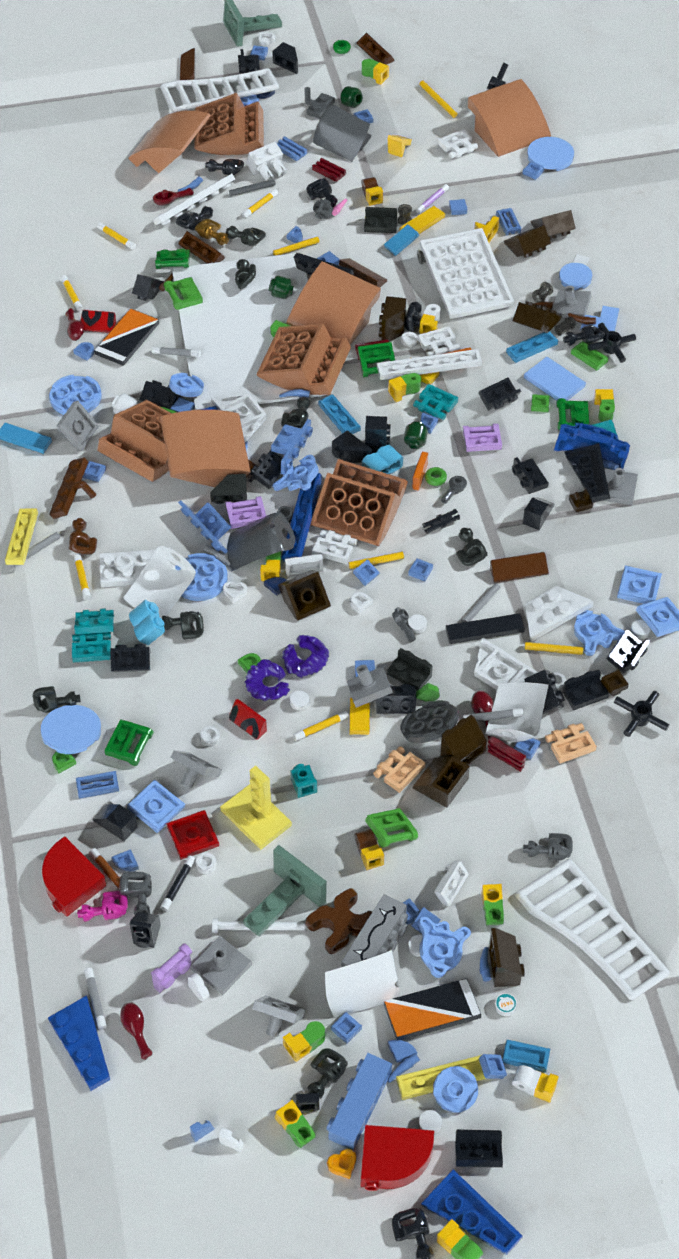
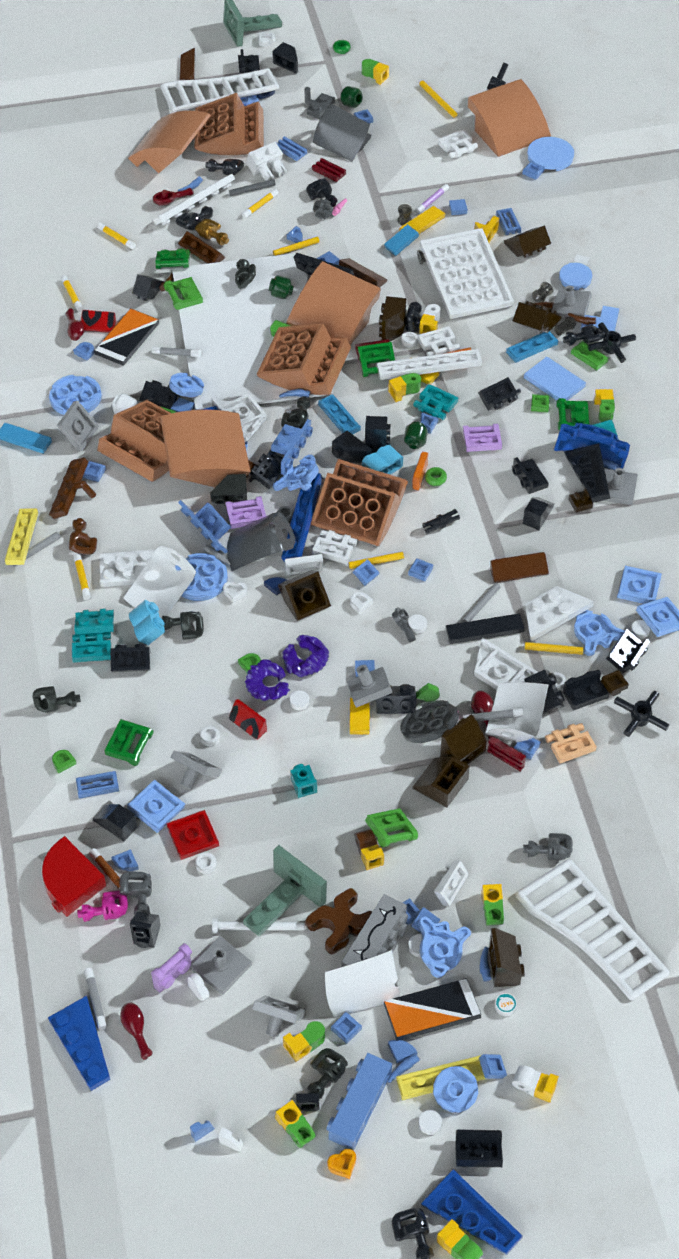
(71, 729): light blue tile -> none
(177, 883): black bar -> none
(247, 236): pearl dark grey piece -> none
(255, 813): light yellow piece -> none
(260, 51): medium blue tile -> none
(272, 566): yellow leg -> none
(321, 725): yellow bar -> none
(371, 189): leg -> none
(374, 49): reddish brown slope -> none
(380, 220): pearl dark grey bracket -> none
(394, 1156): red brick -> none
(397, 144): yellow slope -> none
(403, 773): light nougat plate -> none
(410, 669): pearl dark grey bracket -> none
(457, 484): dark grey plate -> none
(473, 549): pearl dark grey piece -> none
(526, 1054): dark azure tile -> none
(556, 223): dark brown slope -> none

